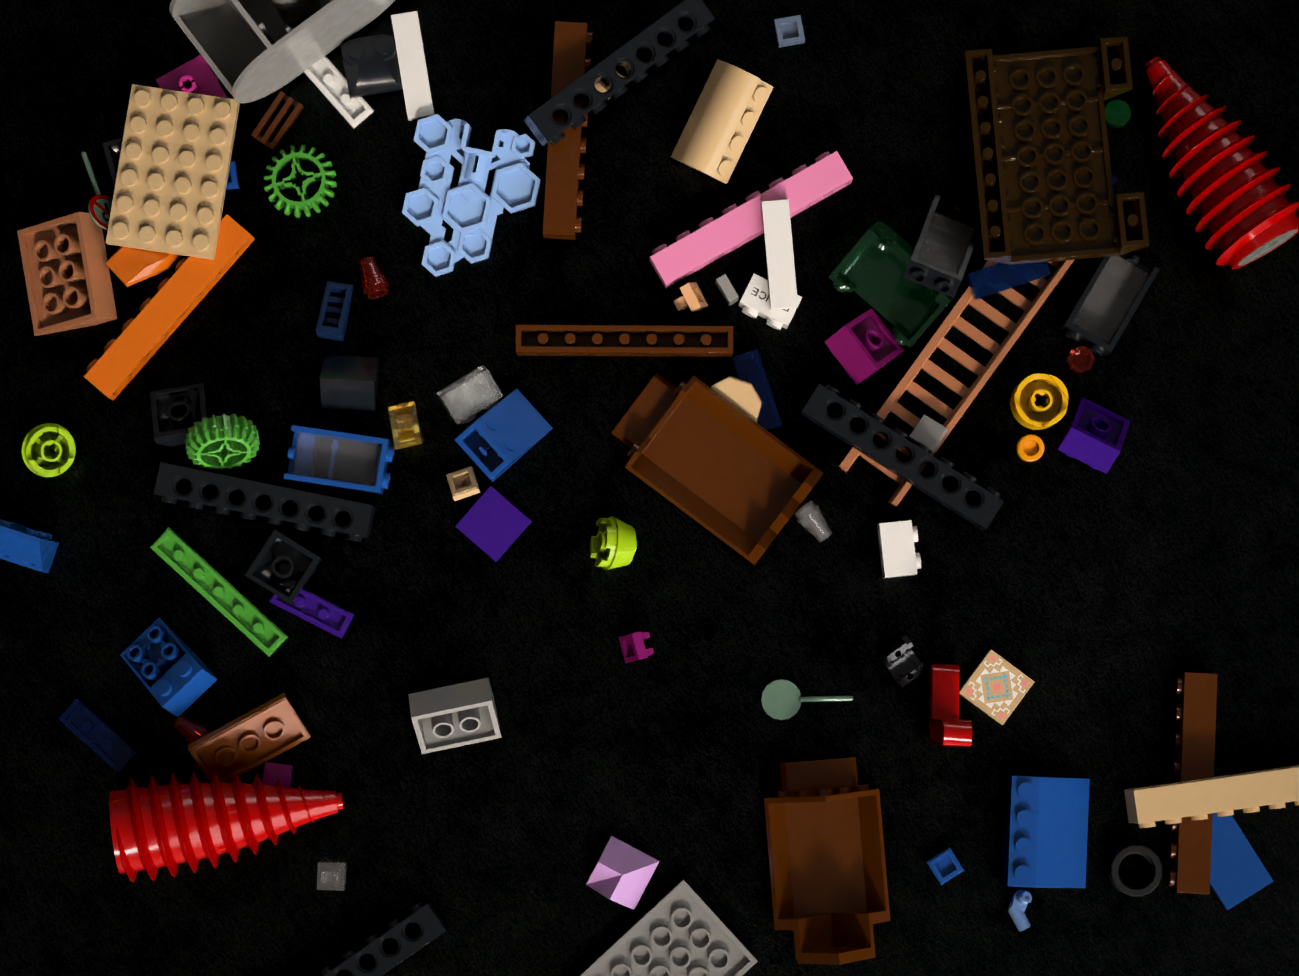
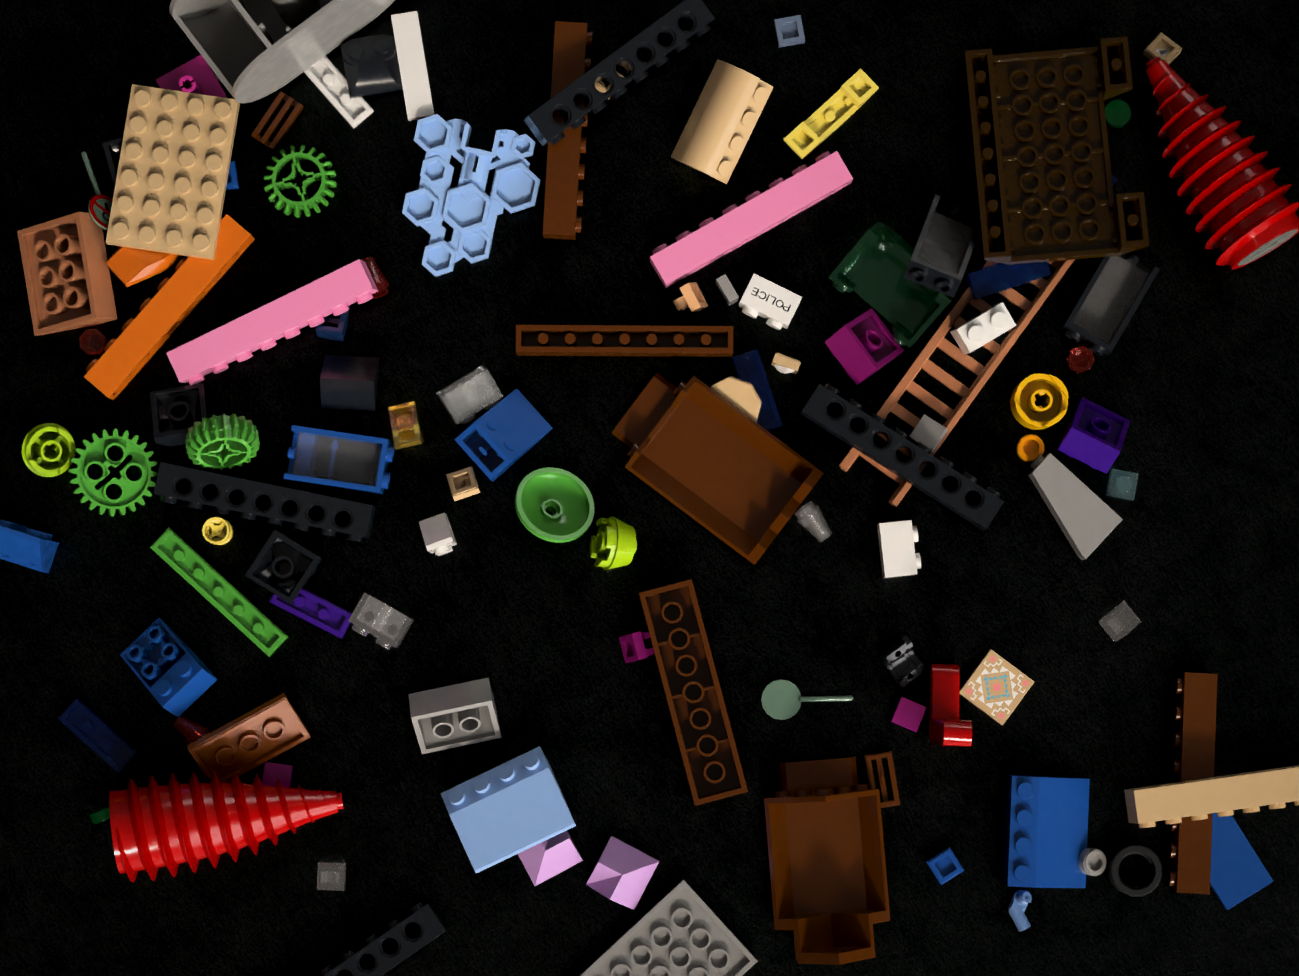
(93, 342): none -> clear red tile
(97, 454): none -> bright green gear
(100, 815): none -> dark green tile
(217, 531): none -> light yellow wheel
(272, 322): none -> bright pink brick
(381, 621): none -> clear brick
(438, 534): none -> white slope
(493, 524): dark purple tile -> none
(508, 809): none -> light blue slope
(550, 857): none -> lavender slope
(562, 495): none -> bright green dish
(693, 692): none -> reddish brown brick
(779, 254): white tile -> none
(785, 364): none -> tan tile
(831, 114): none -> light yellow slope
(888, 755): none -> reddish brown tile
(908, 714): none -> magenta tile
(983, 328): none -> white brick
(1073, 505): none -> light grey slope
(1092, 861): none -> light grey tile
(1119, 621): none -> clear slope
(1122, 484): none -> clear light blue plate
(1163, 48): none -> tan tile

